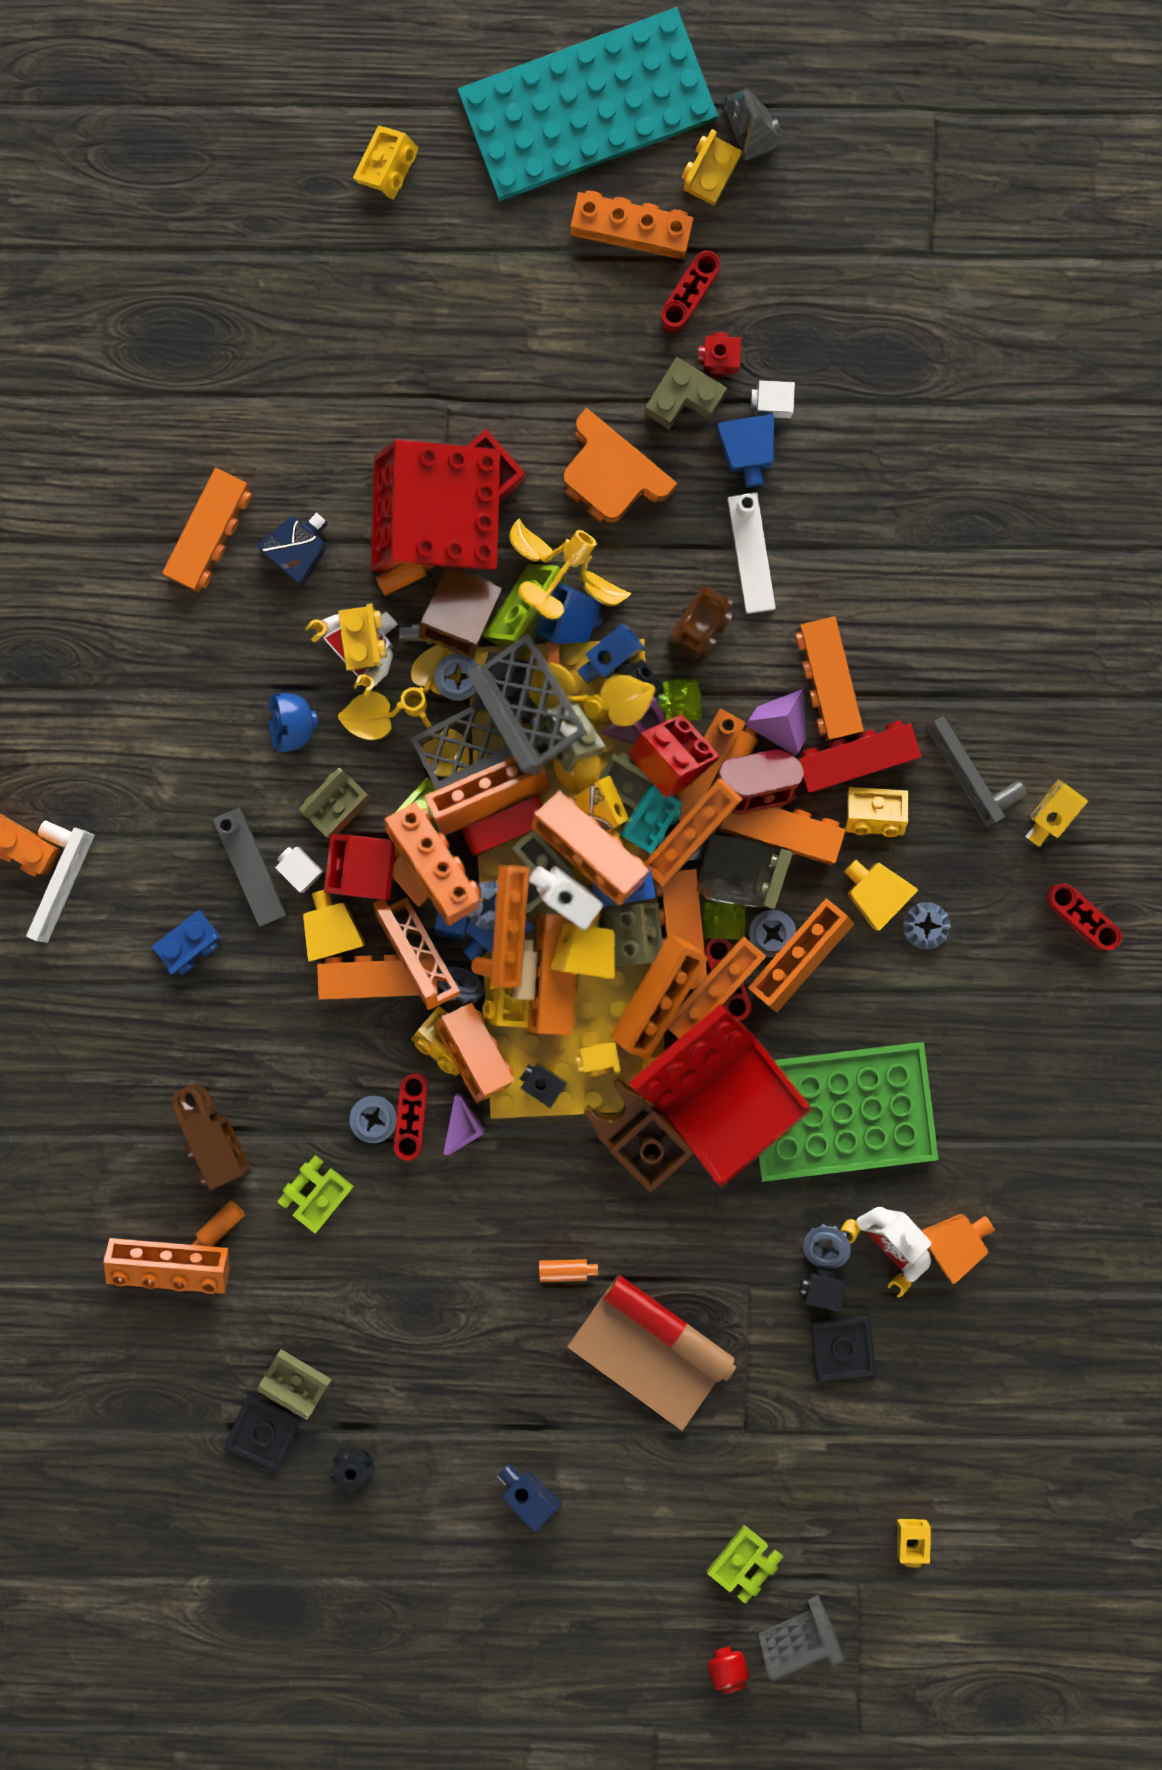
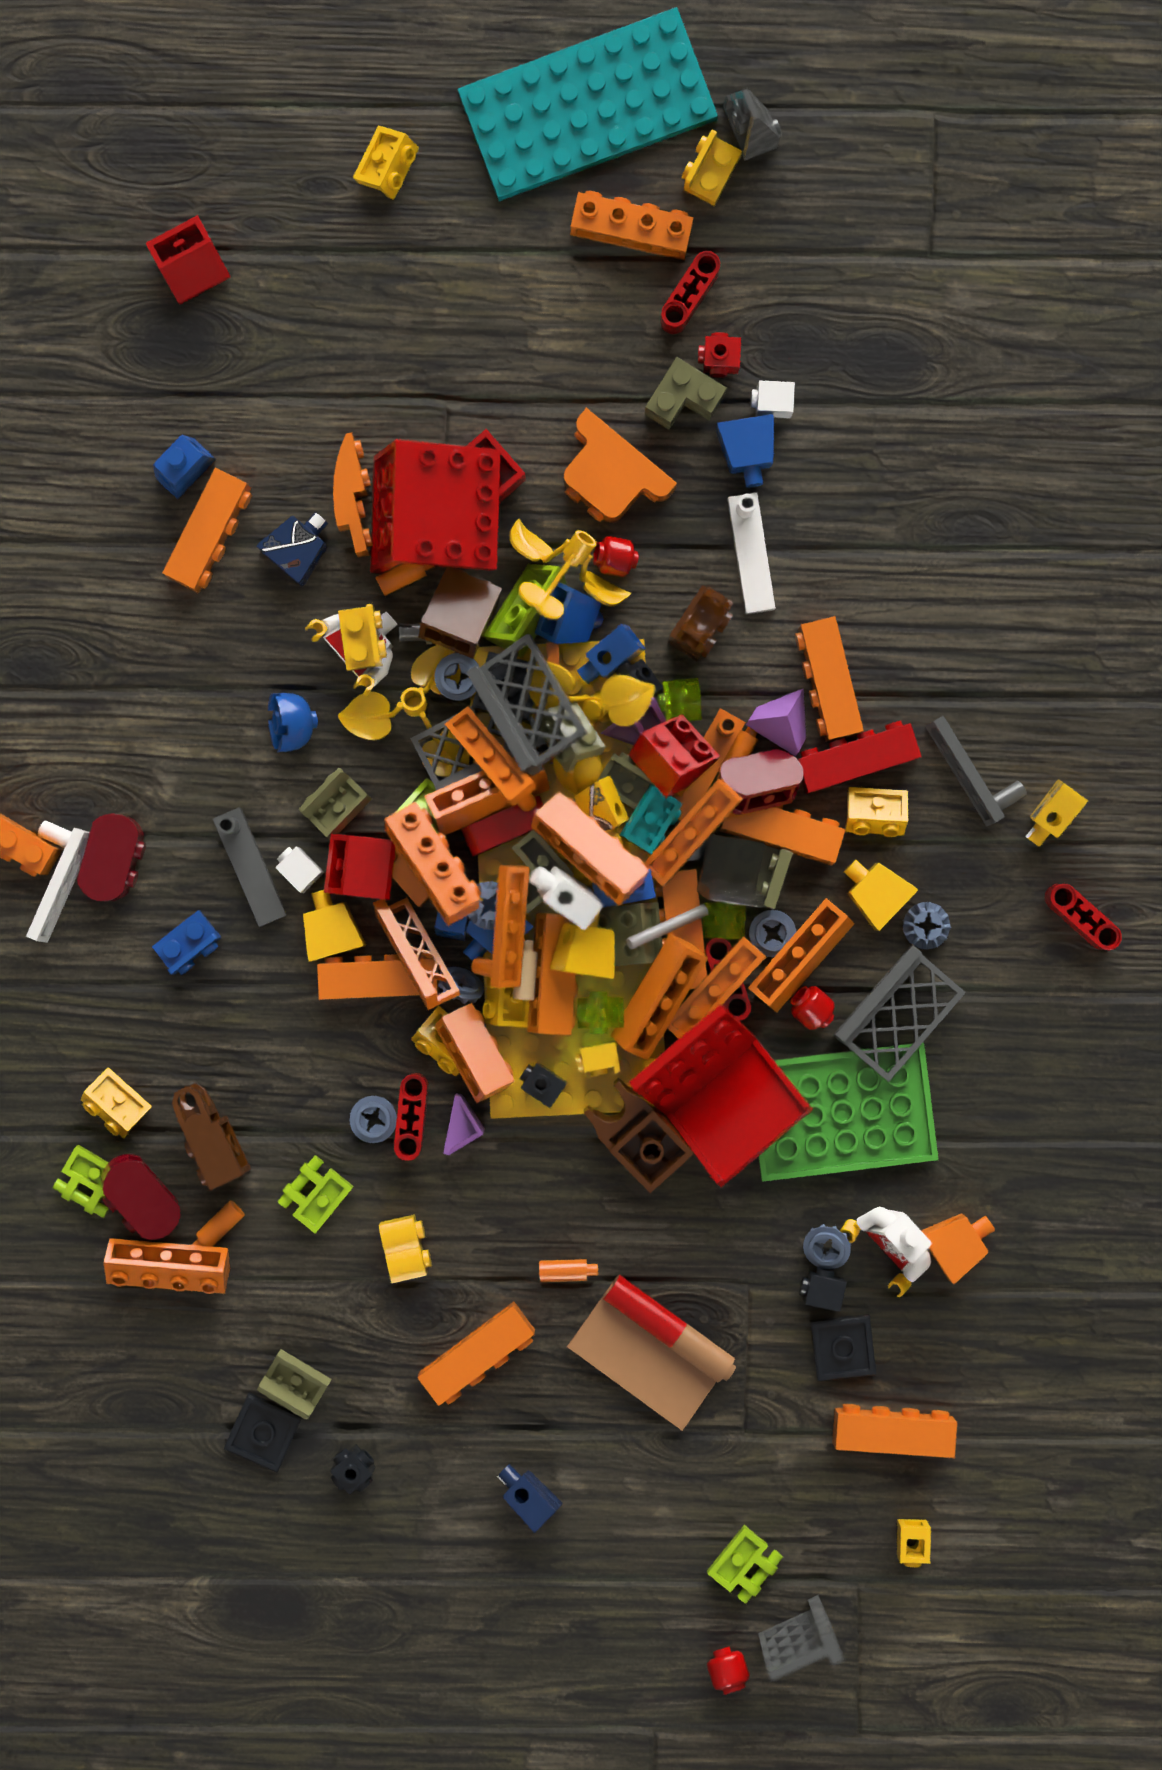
(86, 1169): none -> lime plate
(111, 857): none -> dark red brick
(114, 1103): none -> yellow bracket
(139, 1197): none -> dark red brick
(182, 465): none -> blue torso
(188, 260): none -> red slope
(348, 485): none -> orange slope
(404, 1249): none -> yellow brick
(476, 1354): none -> orange brick
(493, 759): none -> orange piece
(600, 1012): none -> clear neon green brick
(615, 556): none -> red head
(667, 926): none -> light grey bar
(812, 1007): none -> red head
(881, 994): none -> dark grey fence
(894, 1432): none -> orange brick

